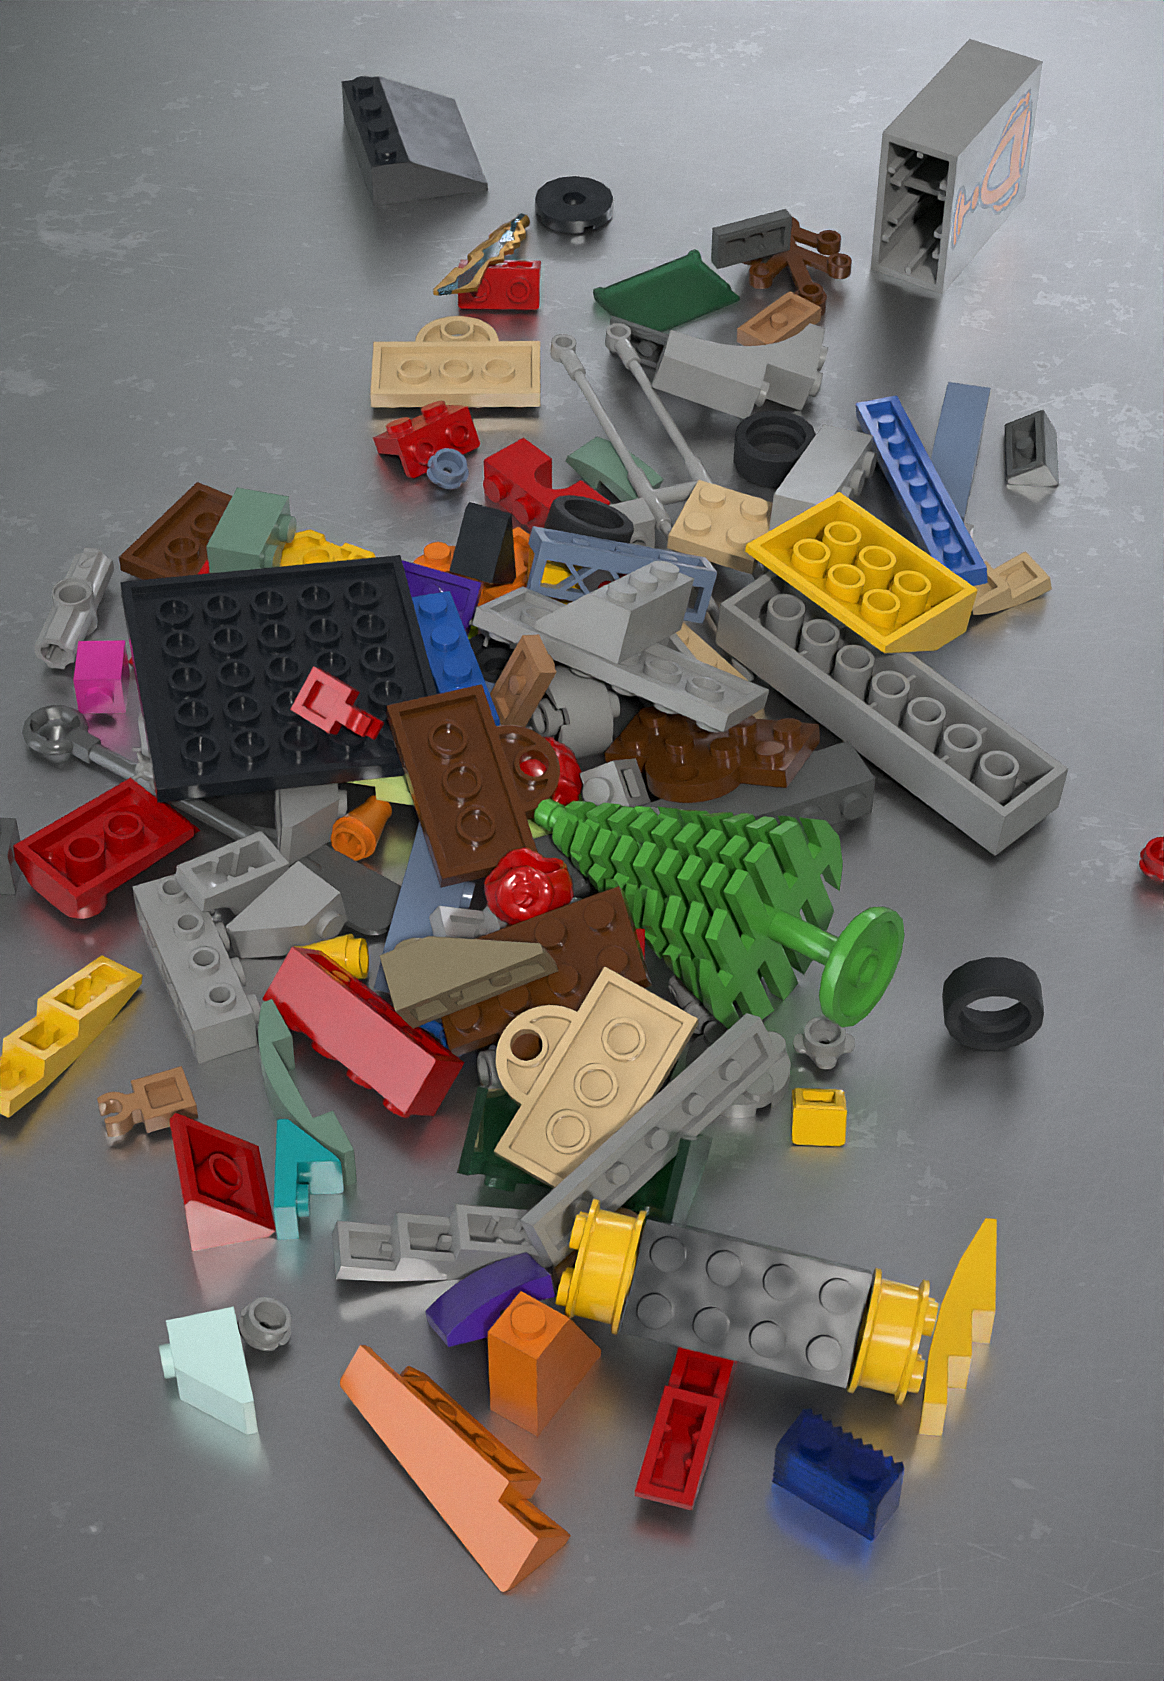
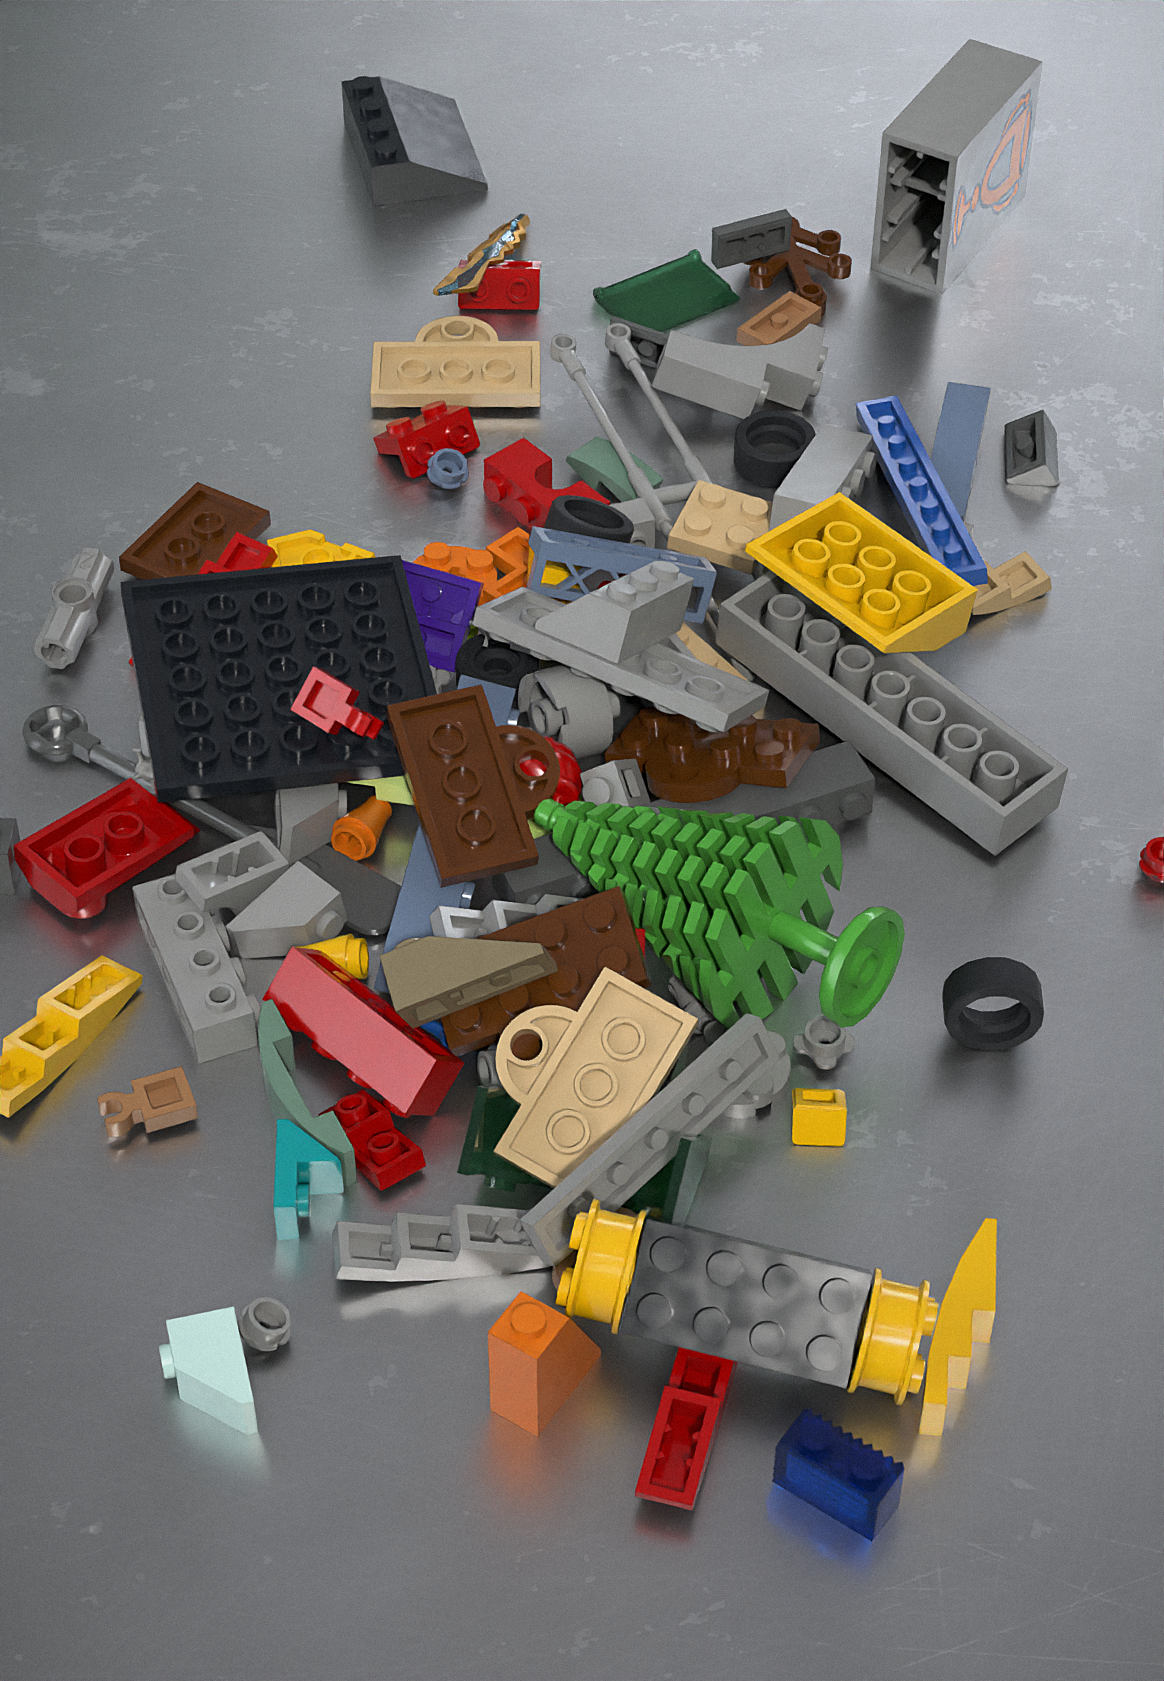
(101, 677): dark pink brick -> none
(220, 1185): red slope -> none
(251, 532): sand green brick -> none
(379, 1148): none -> red slope
(448, 646): blue plate -> none
(458, 1467): orange wedge -> none
(475, 1302): dark purple slope -> none
(485, 546): black slope -> none
(523, 681): medium nougat plate -> none
(527, 886): red hair -> none
(557, 200): black tile -> none

